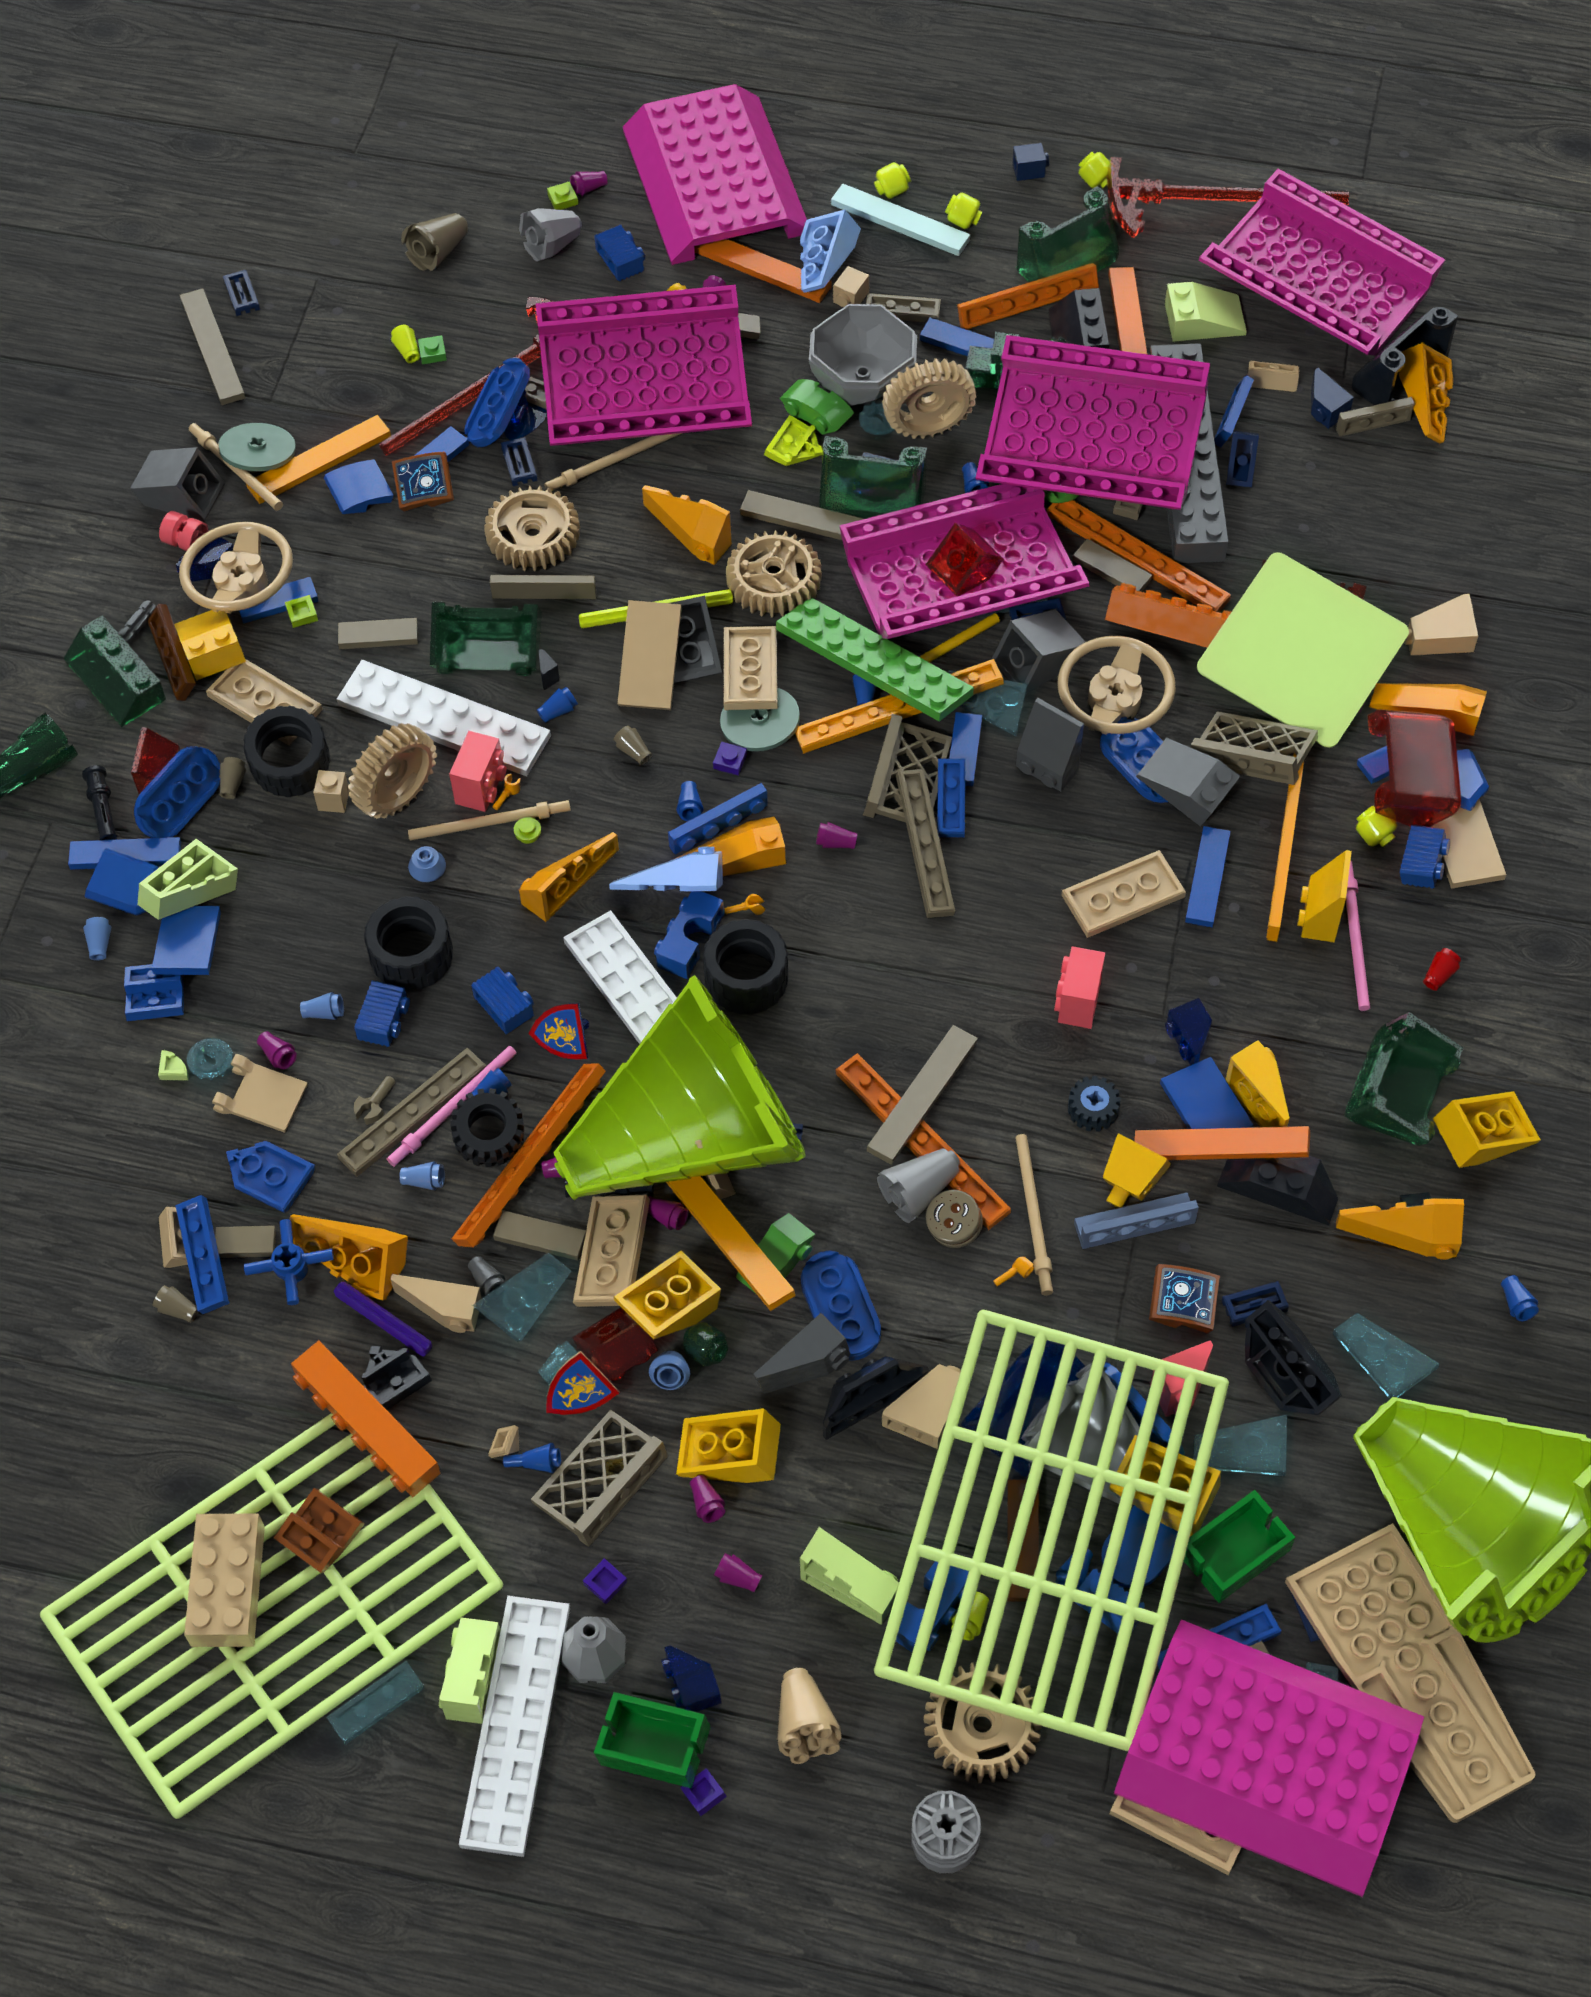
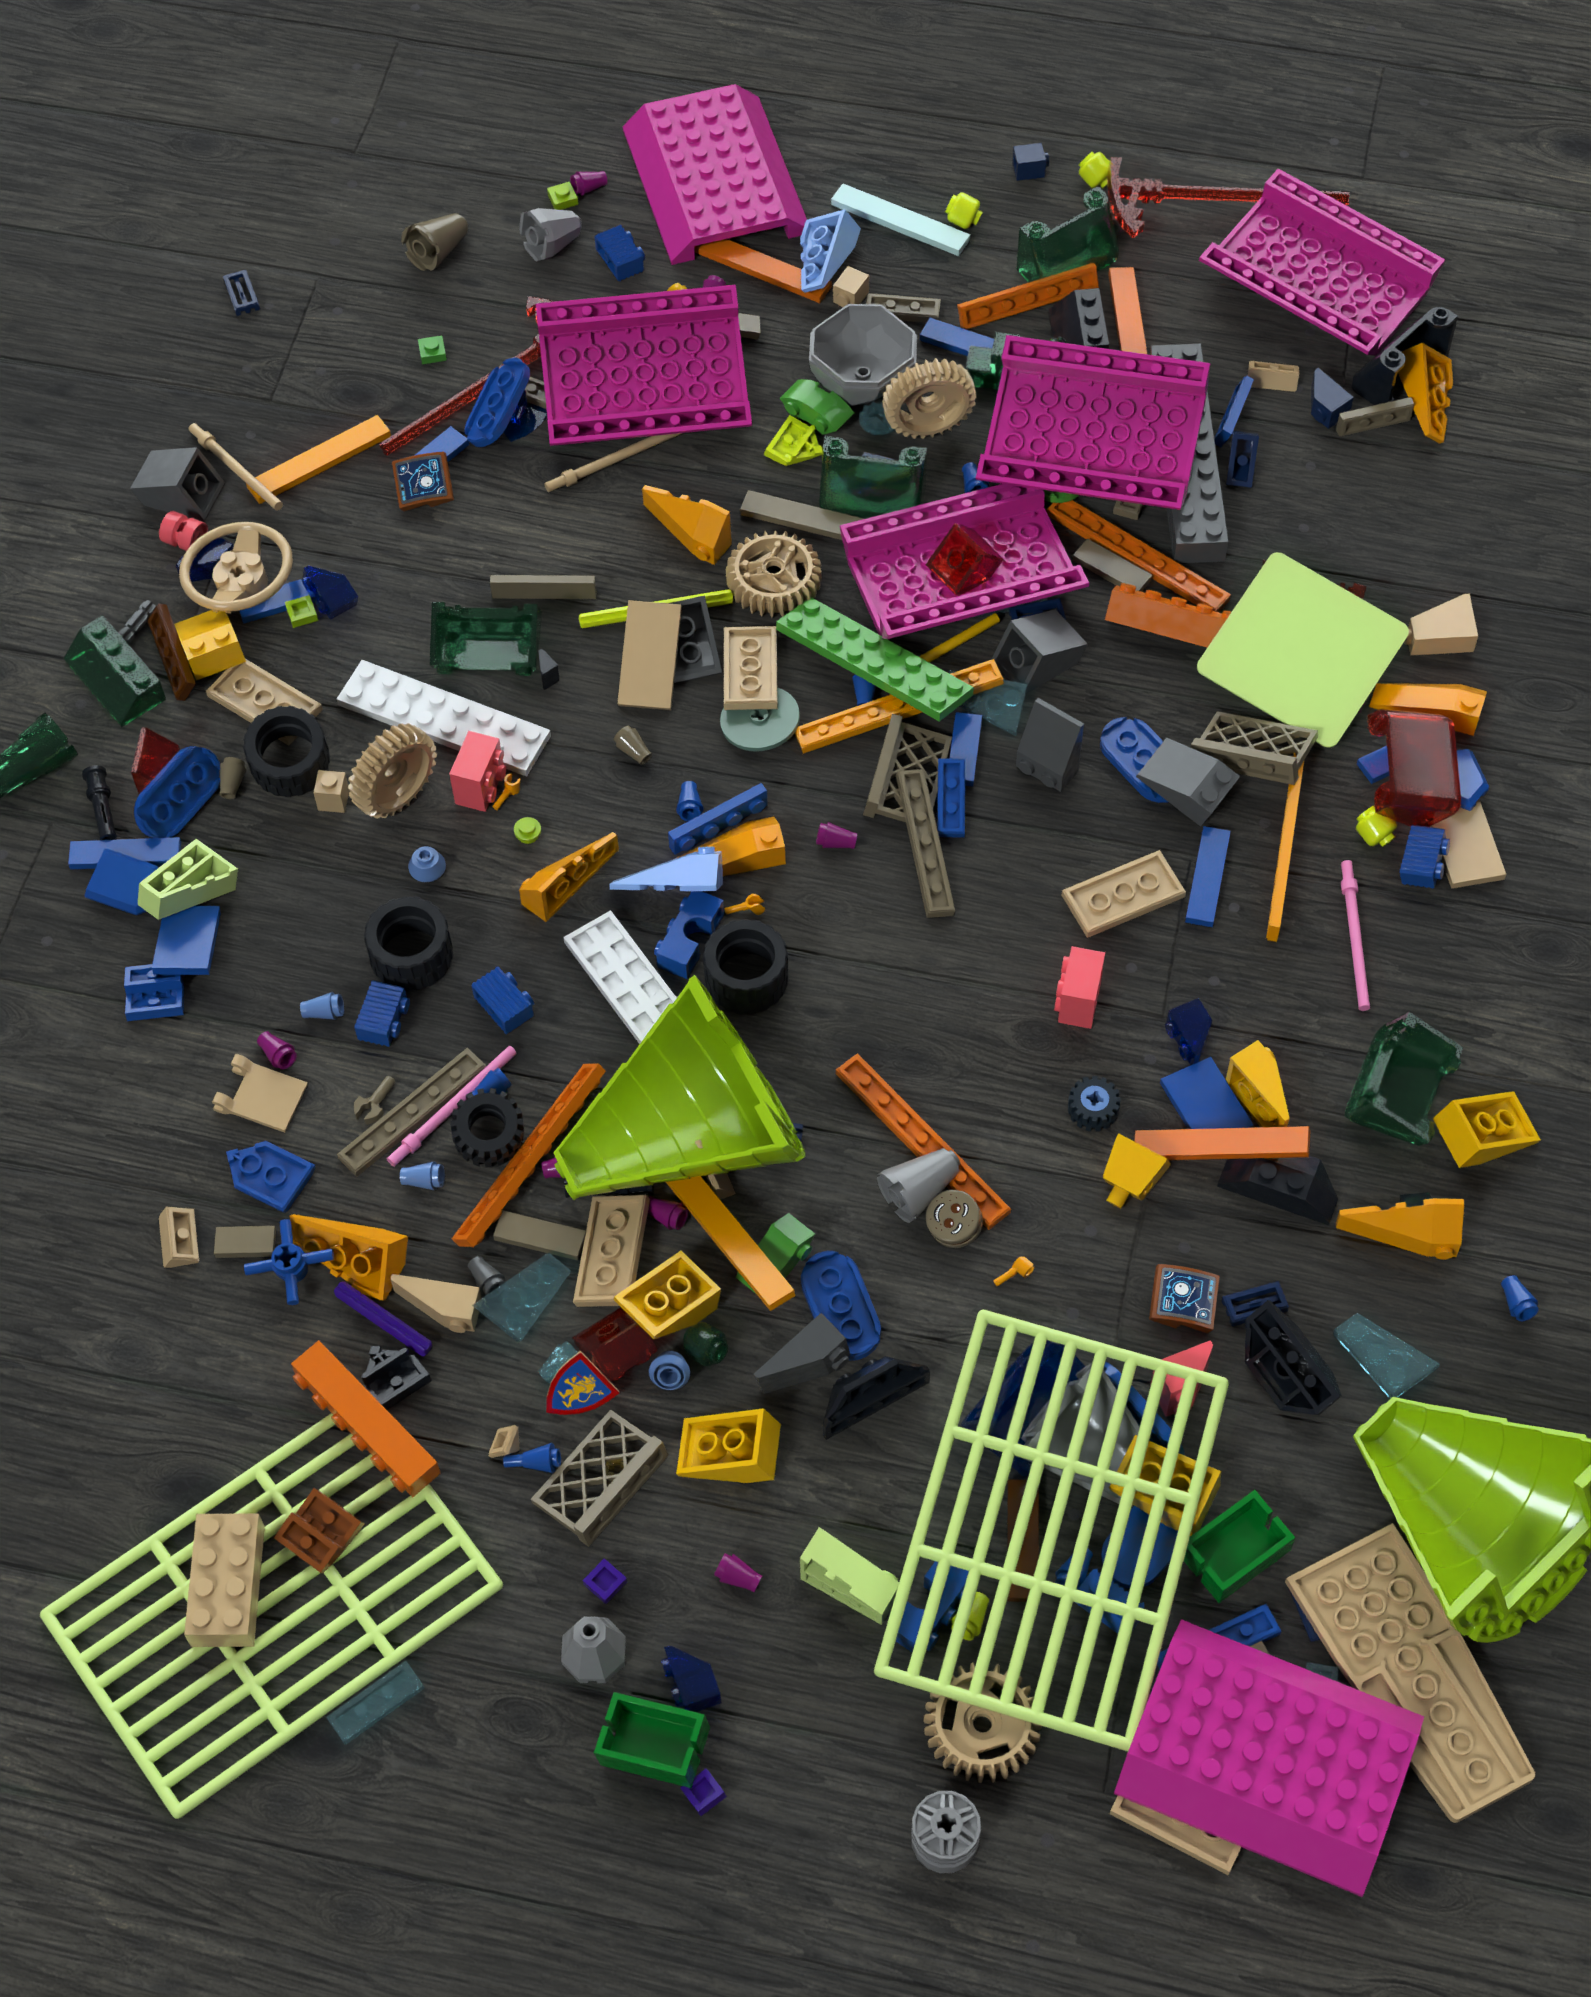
(97, 936): medium blue cone -> none
(172, 1067): yellowish green tile -> none
(175, 1304): dark tan cone -> none
(202, 1254): blue plate -> none
(212, 347): tile -> none
(214, 1048): clear light blue gear -> none
(257, 447): sand green piece -> none
(331, 590): none -> clear blue slope
(358, 486): slope -> none
(378, 633): dark tan tile -> none
(405, 341): neon yellow cone -> none
(469, 1670): yellowish green wedge -> none
(514, 1727): white plate -> none
(522, 476): dark blue tile -> none
(529, 511): tan gear -> none
(542, 811): tan bar -> none
(558, 704): blue cone -> none
(562, 1031): shield -> none
(707, 1501): magenta cone -> none
(730, 758): dark purple plate -> none
(805, 1719): tan cone -> none
(892, 180): neon yellow head -> none
(921, 1094): dark tan tile -> none
(924, 1407): tan slope -> none
(1042, 1263): tan bar -> none
(1118, 680): tan piece -> none
(1136, 1220): sand blue fence -> none
(1202, 312): yellowish green slope -> none
(1249, 1447): clear light blue wing -> none
(1325, 899): yellow slope -> none
(1442, 968): red cone -> none

